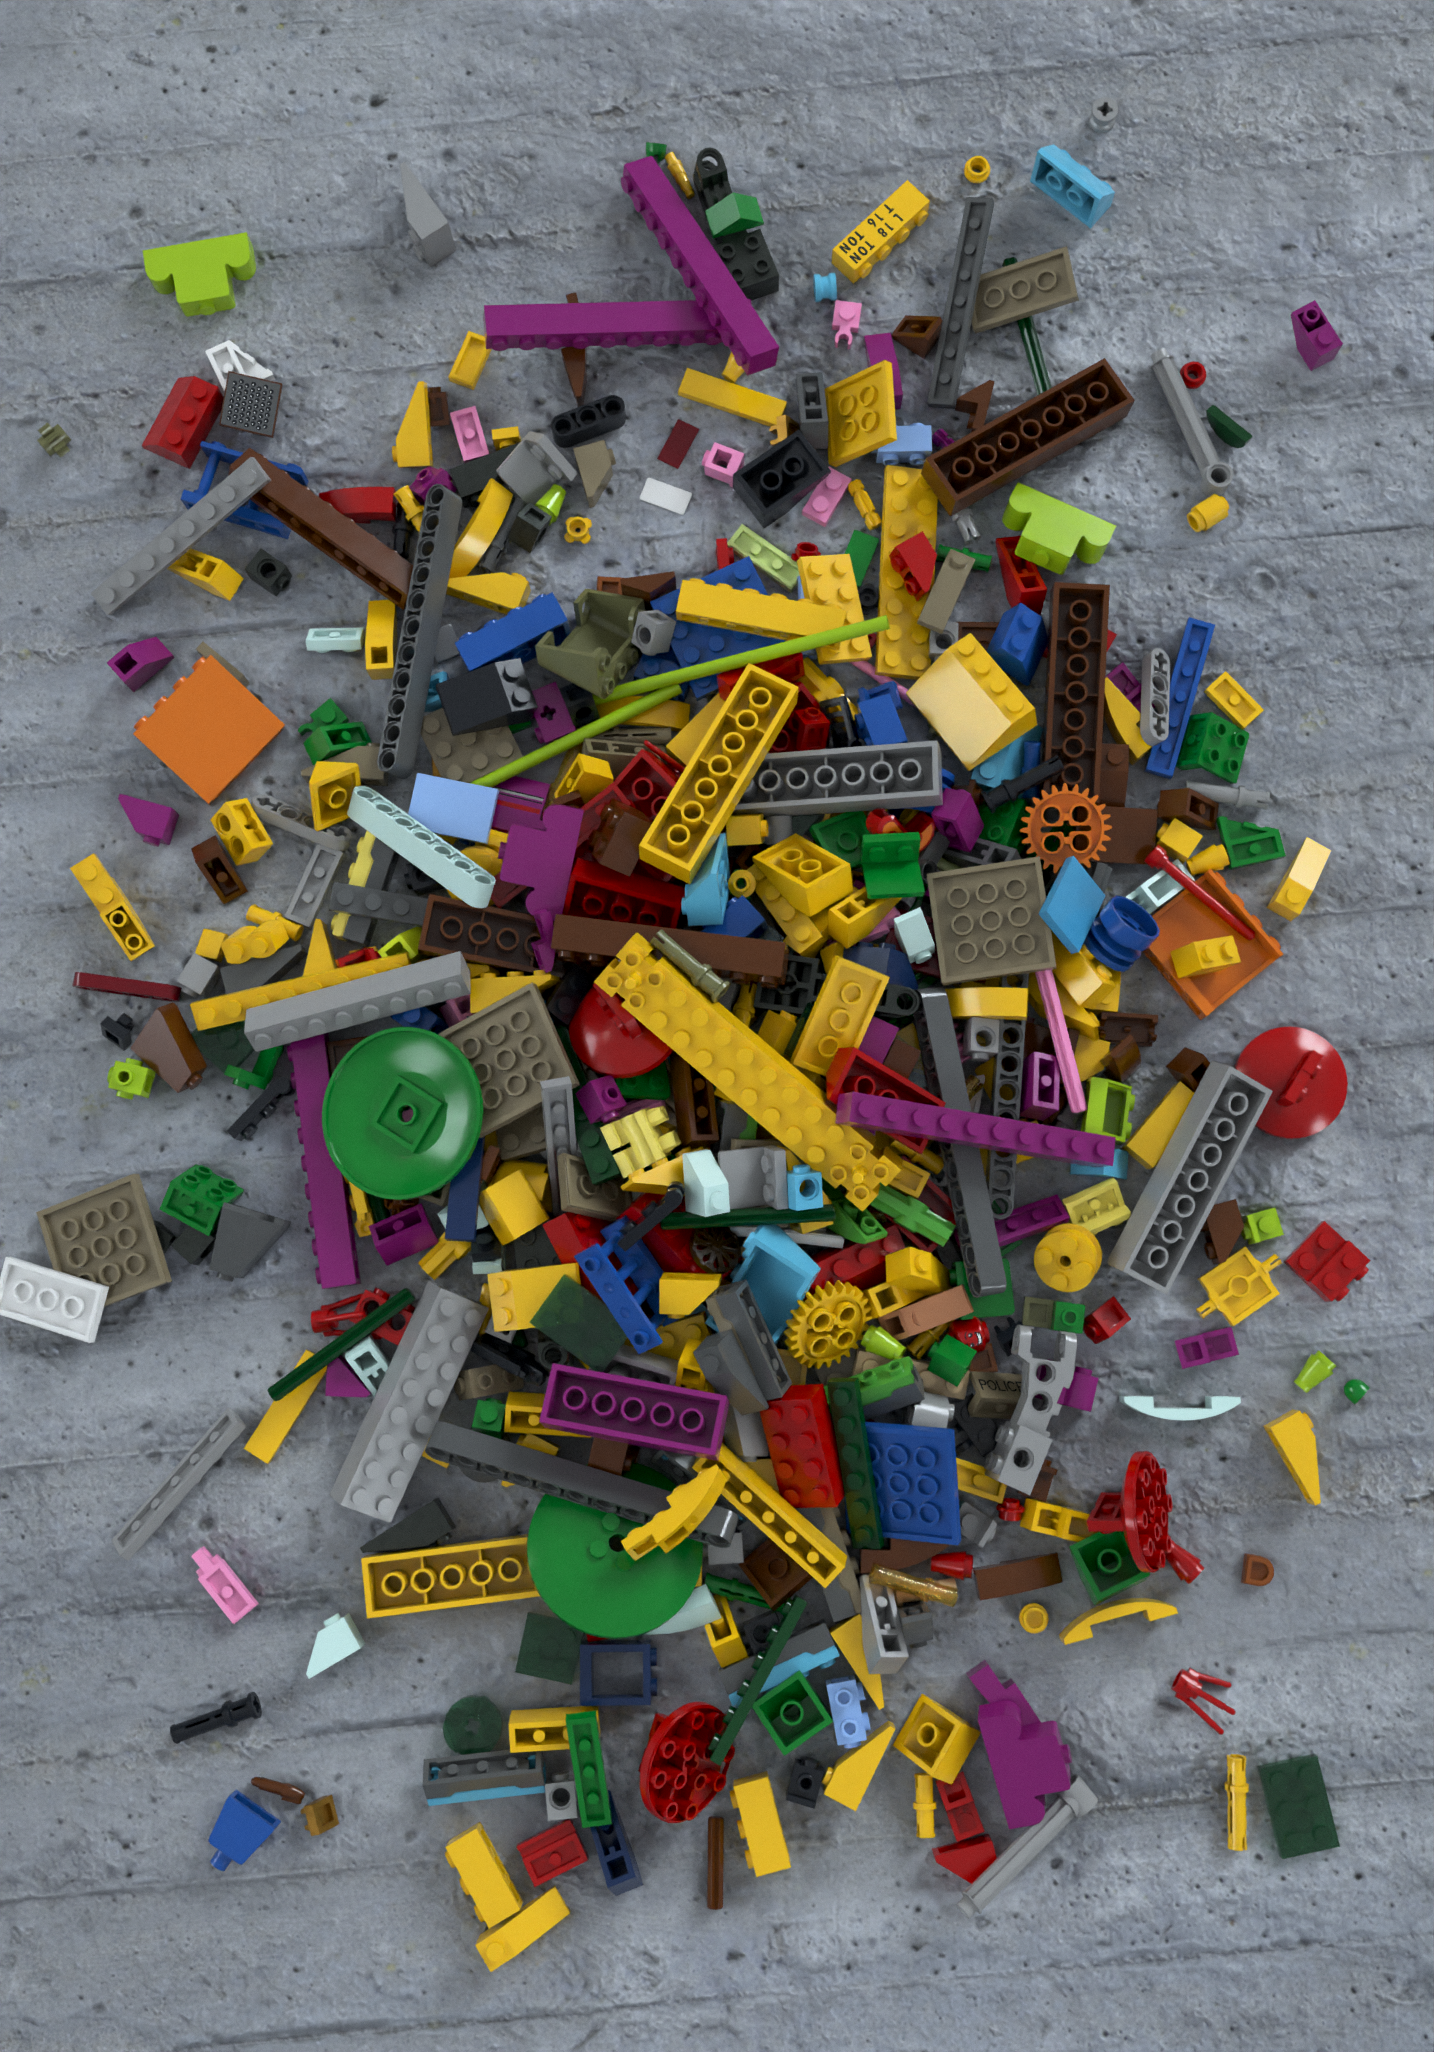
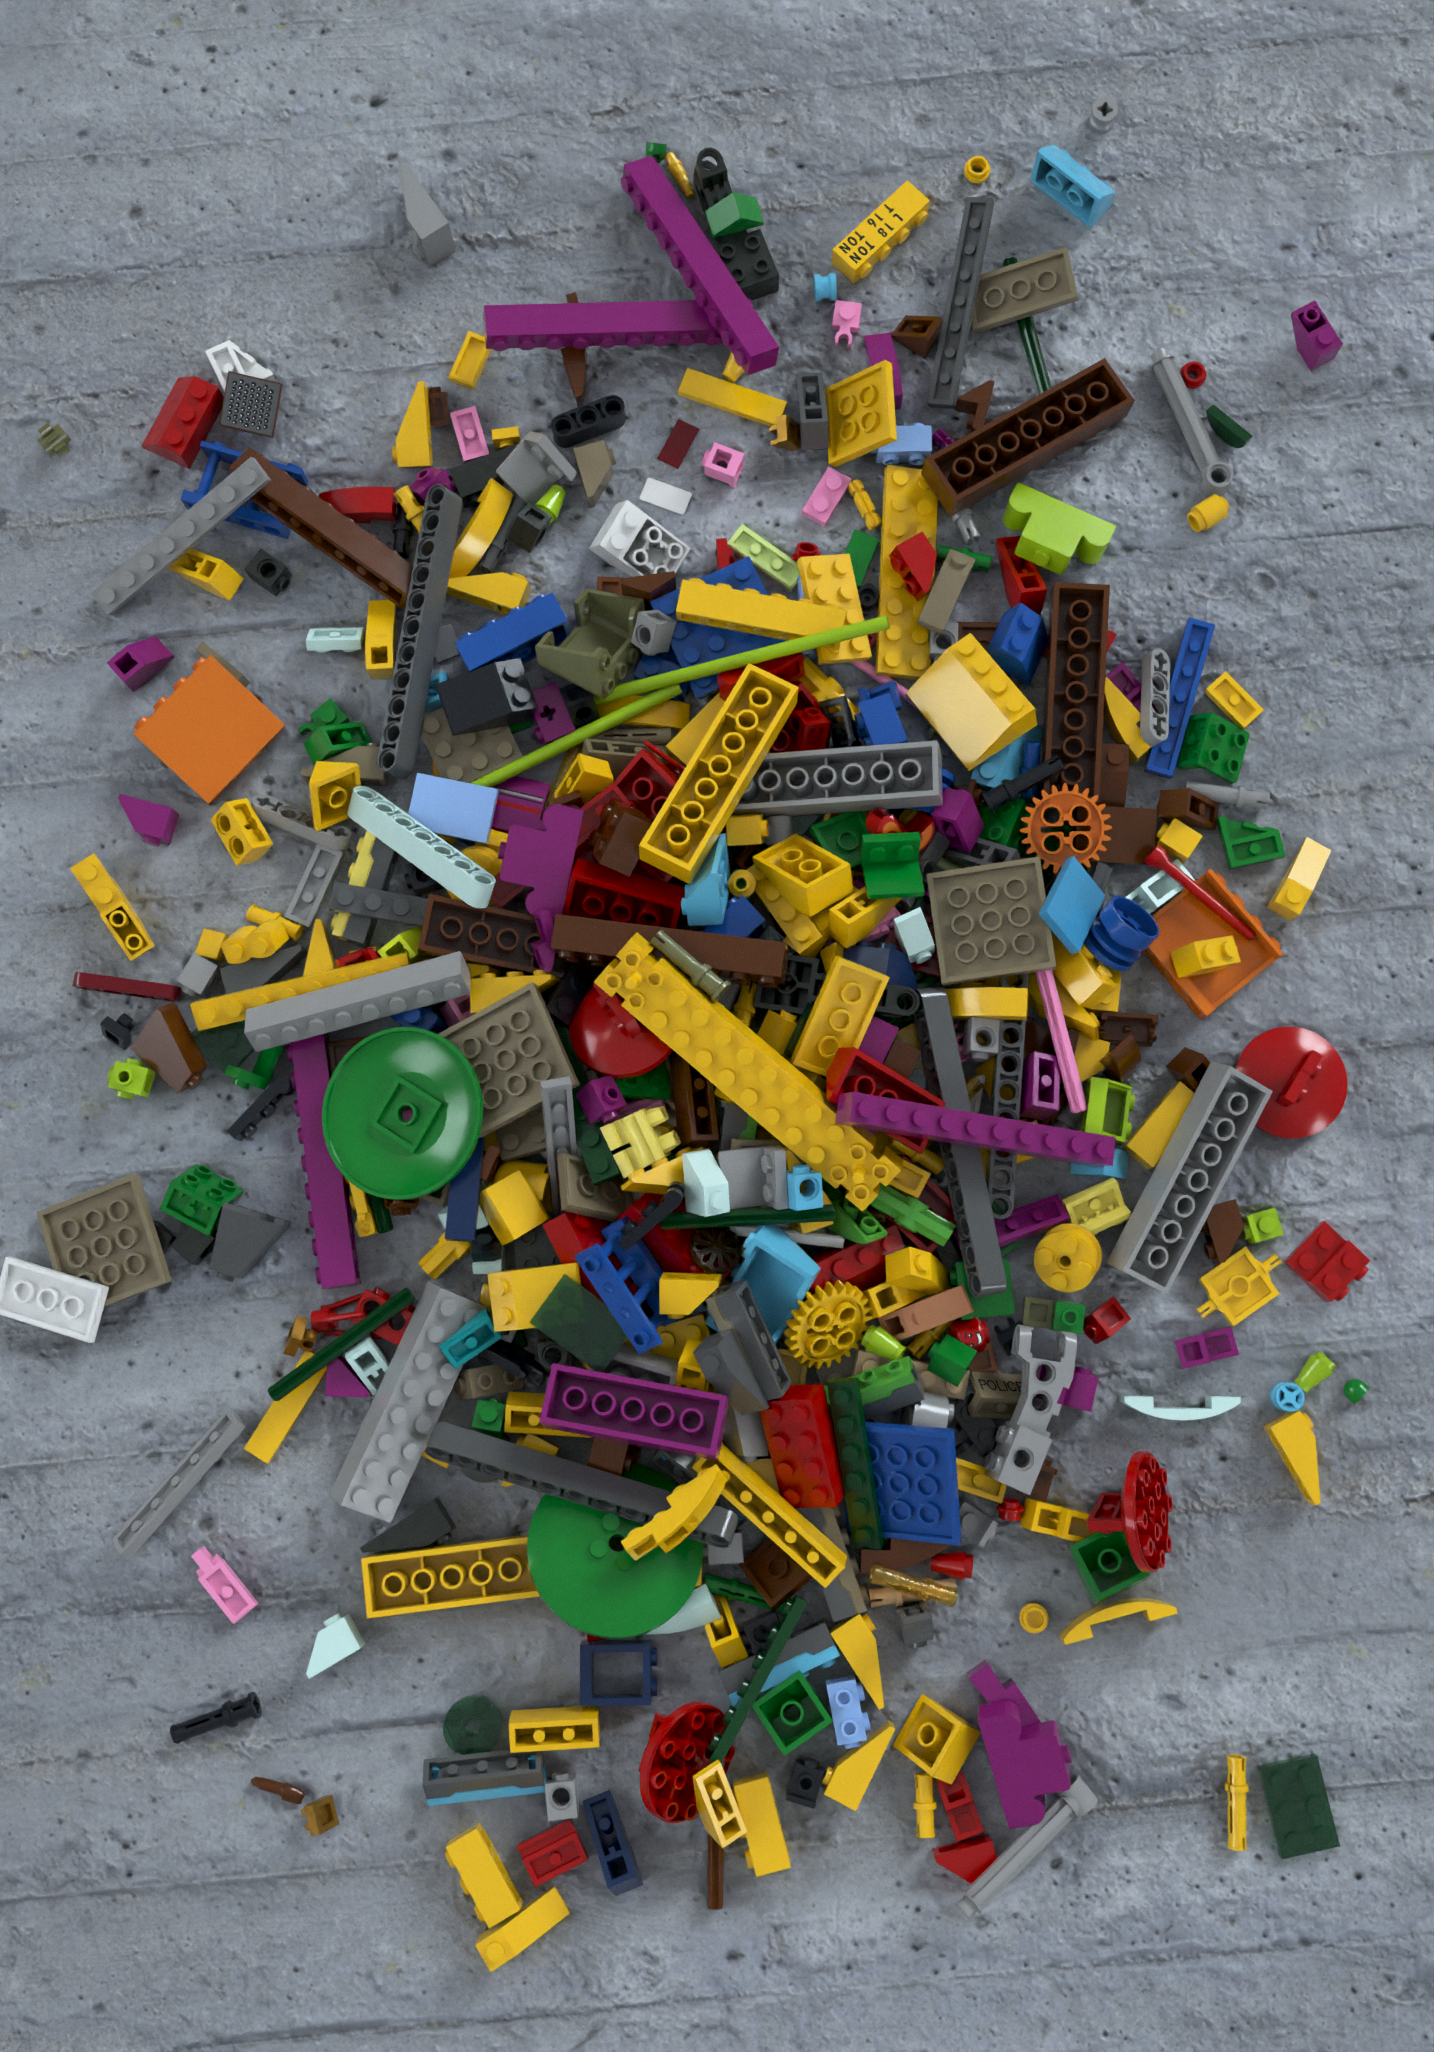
(201, 271): lime brick -> none
(219, 869): reddish brown slope -> none
(239, 1830): blue torso -> none
(299, 1337): none -> pearl gold tile
(403, 1234): magenta brick -> none
(470, 1339): none -> teal slope
(549, 1649): clear green plate -> none
(574, 523): yellow plate -> none
(588, 1769): green plate -> none
(637, 543): none -> white slope
(717, 1805): none -> yellow slope
(780, 478): black slope -> none
(881, 1629): light grey slope -> none
(1017, 1576): reddish brown slope -> none
(1184, 1563): red cone -> none
(1187, 1686): red plant -> none
(1211, 857): yellow cone -> none
(1256, 1570): dark orange tile -> none
(1292, 1398): none -> medium azure wheel

